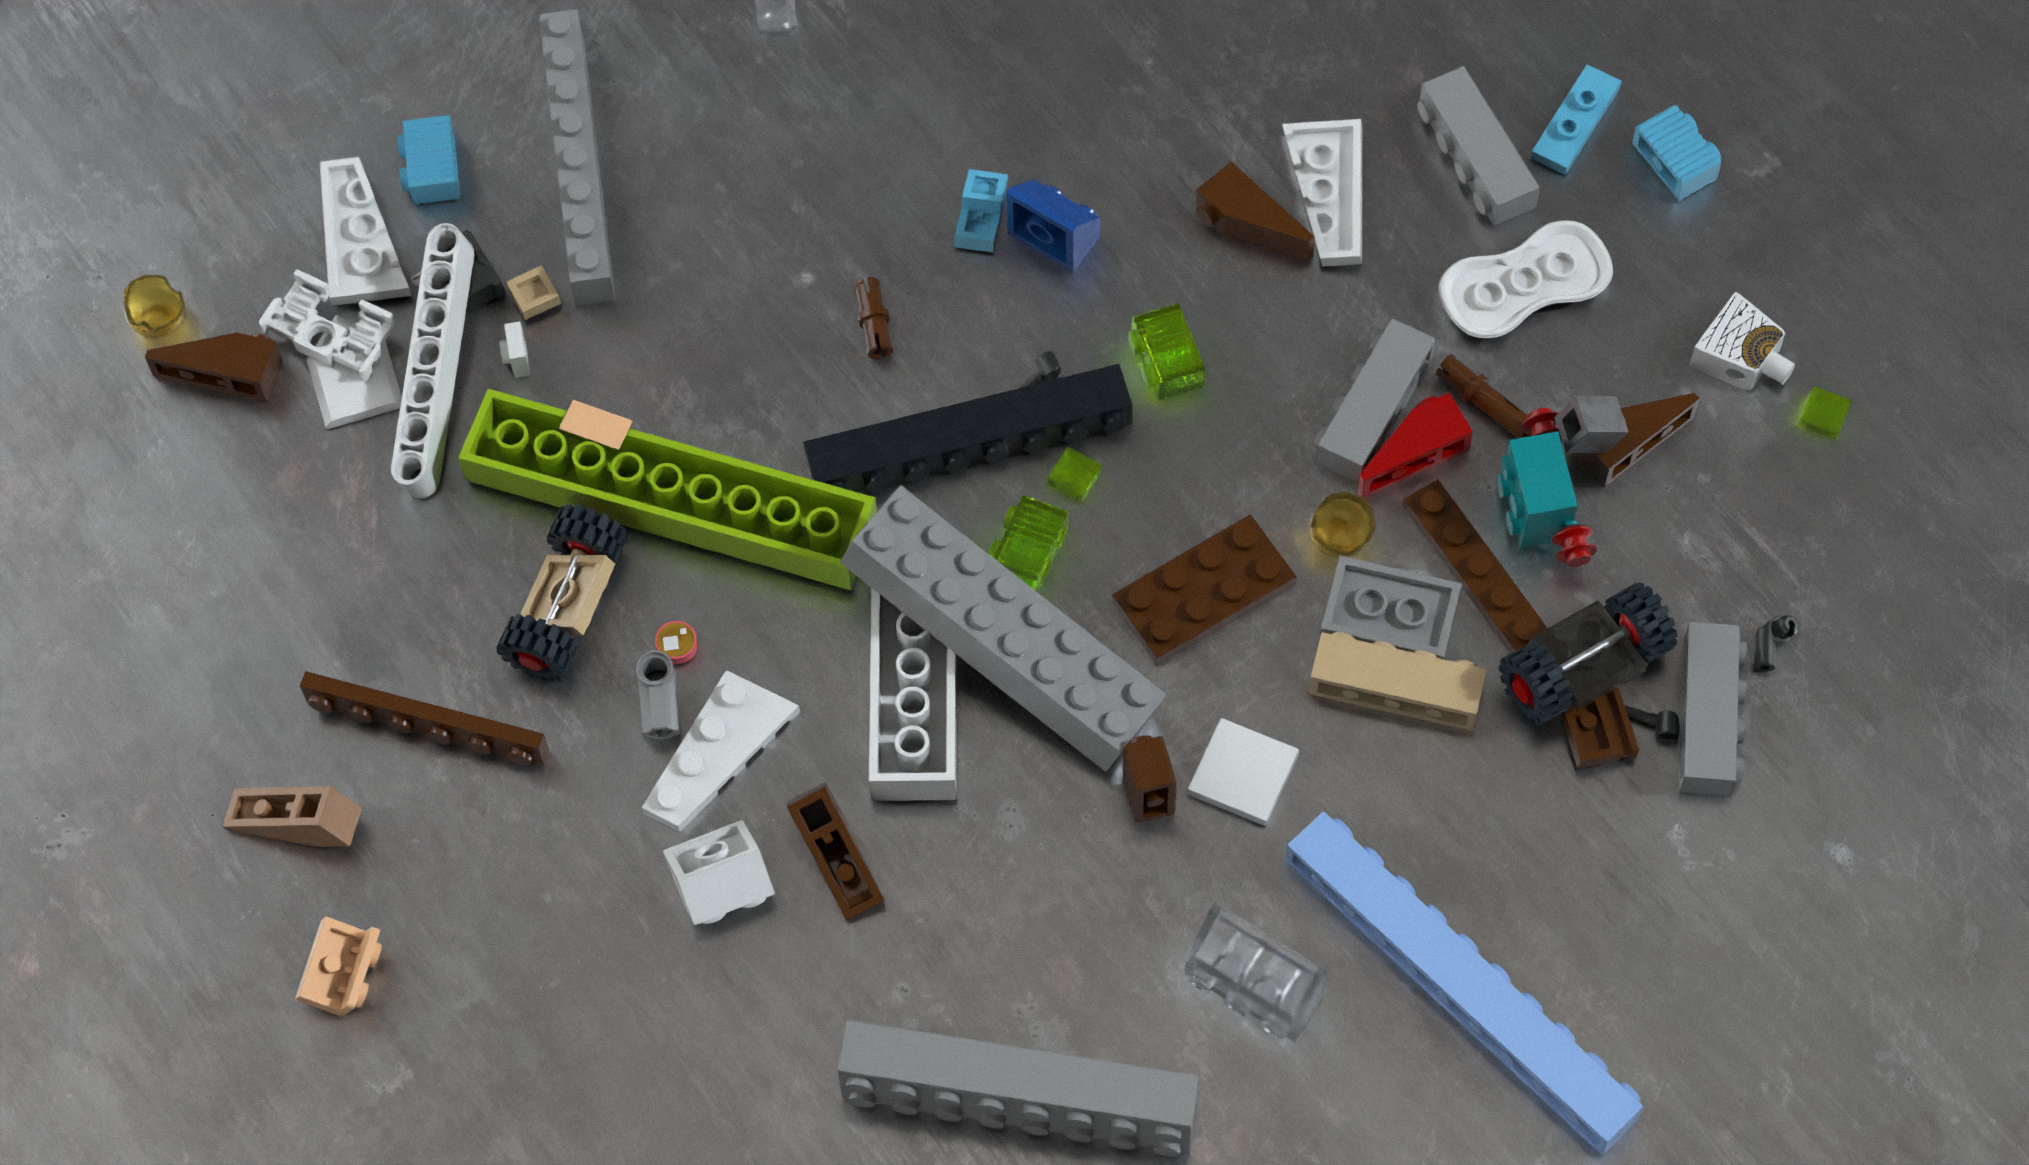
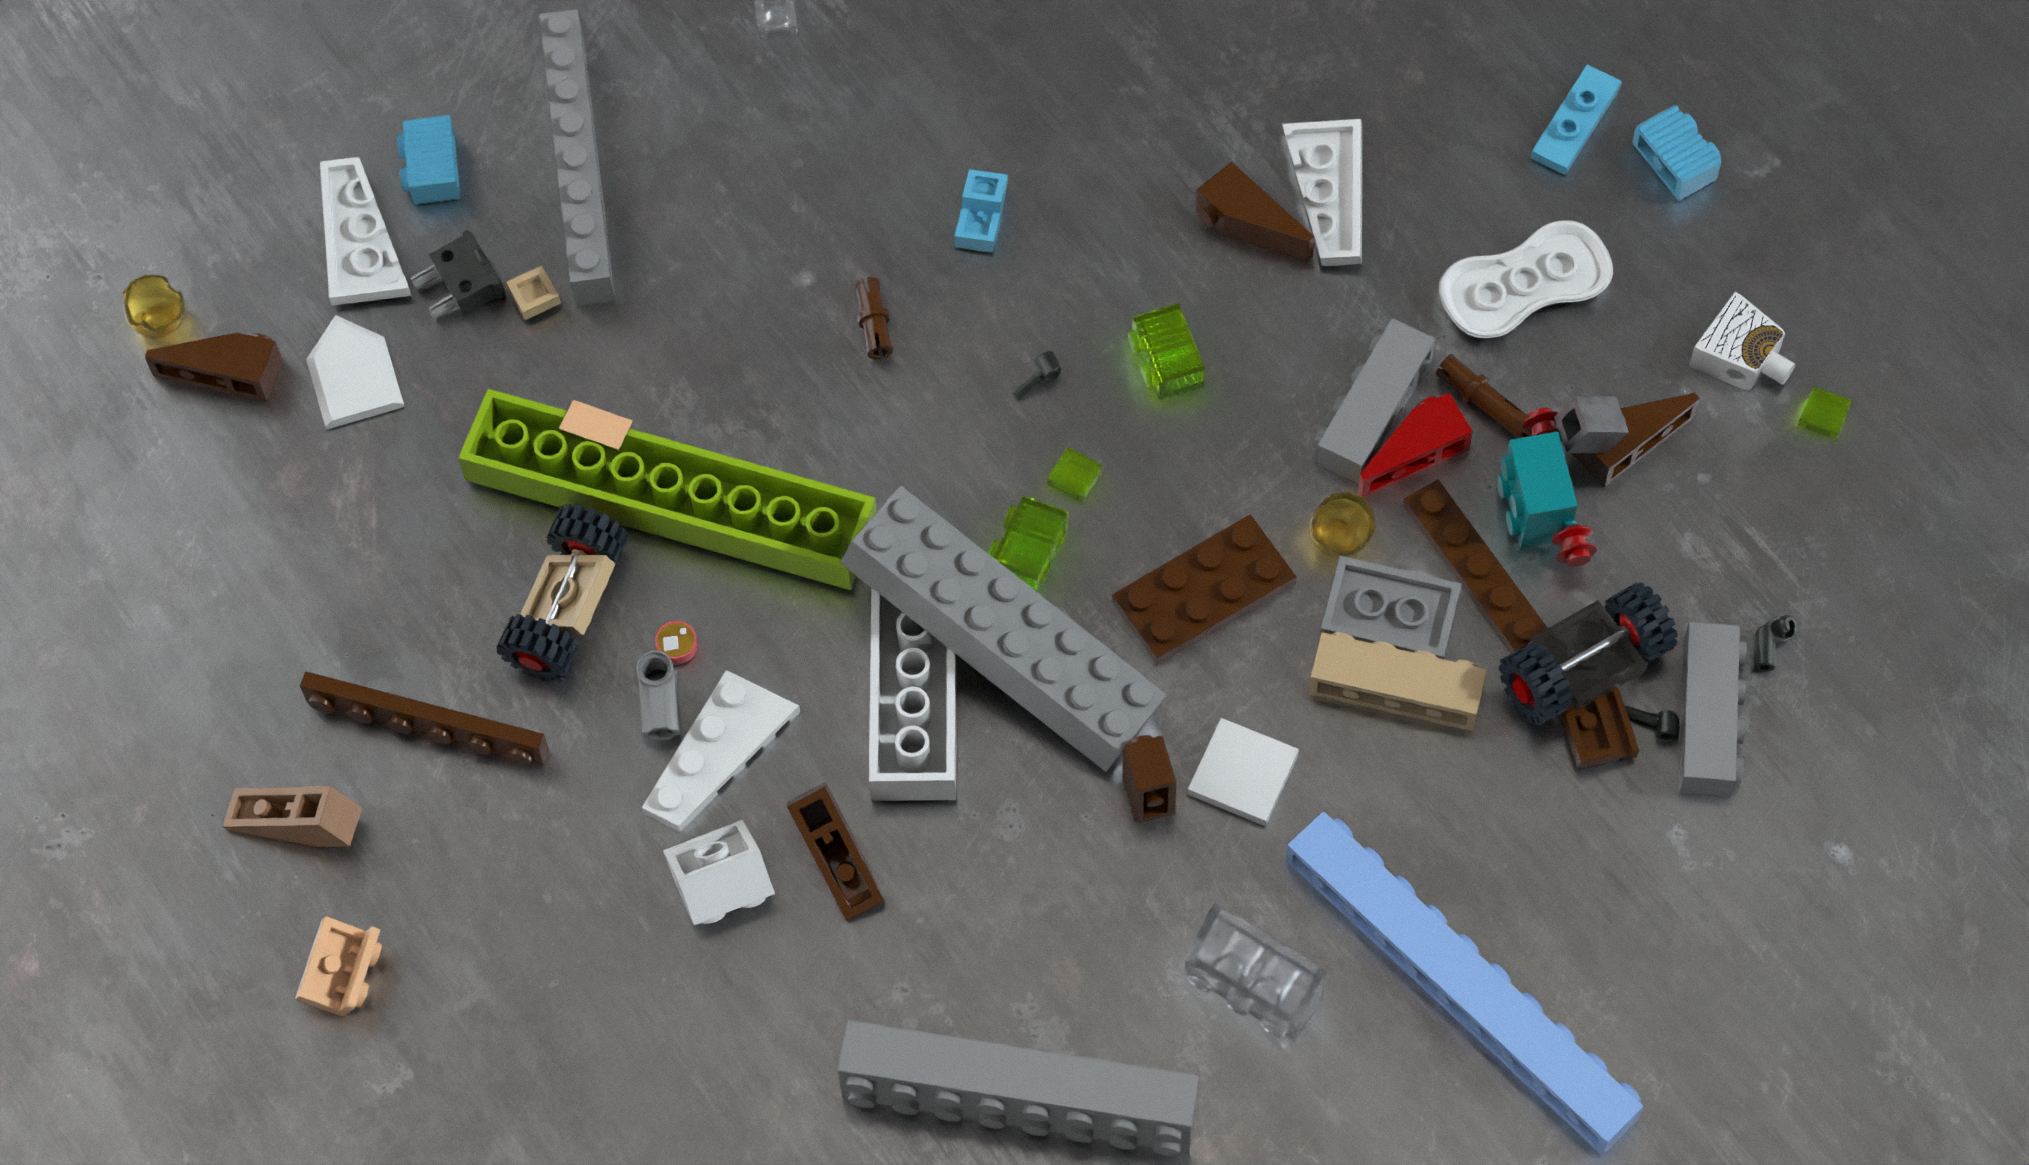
(299, 322): white piece -> none
(439, 376): white beam -> none
(514, 350): white plate -> none
(972, 431): black brick -> none
(1051, 223): blue slope -> none
(1478, 146): light grey brick -> none

